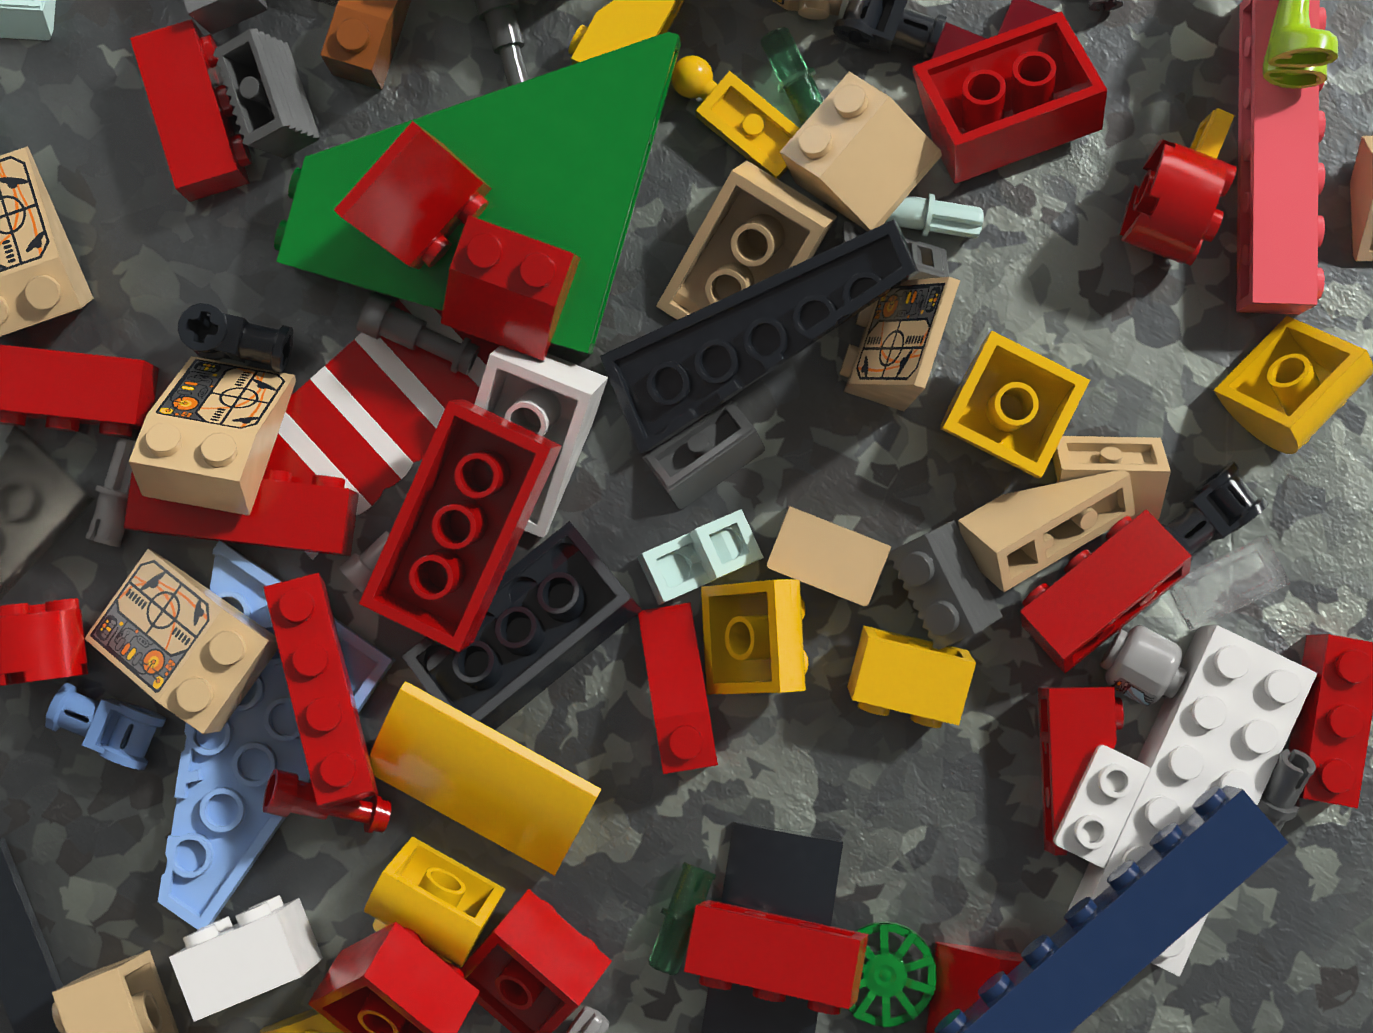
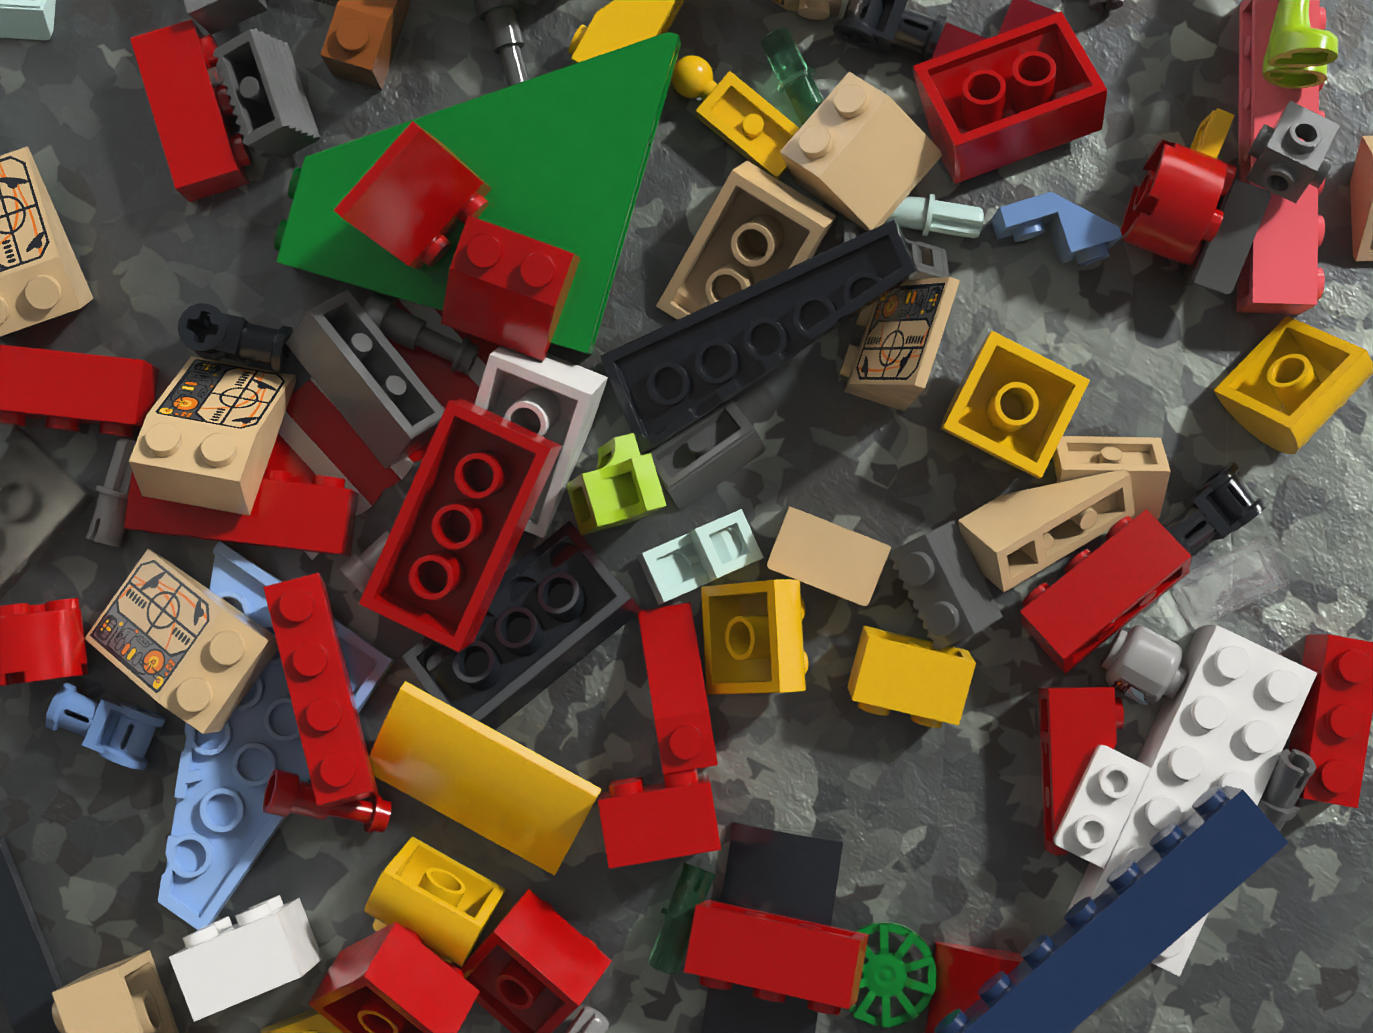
(365, 378): none -> dark grey brick
(619, 488): none -> lime brick
(658, 818): none -> red brick
(1072, 228): none -> medium blue slope
(1223, 258): none -> dark grey slope
(1287, 163): none -> dark grey brick

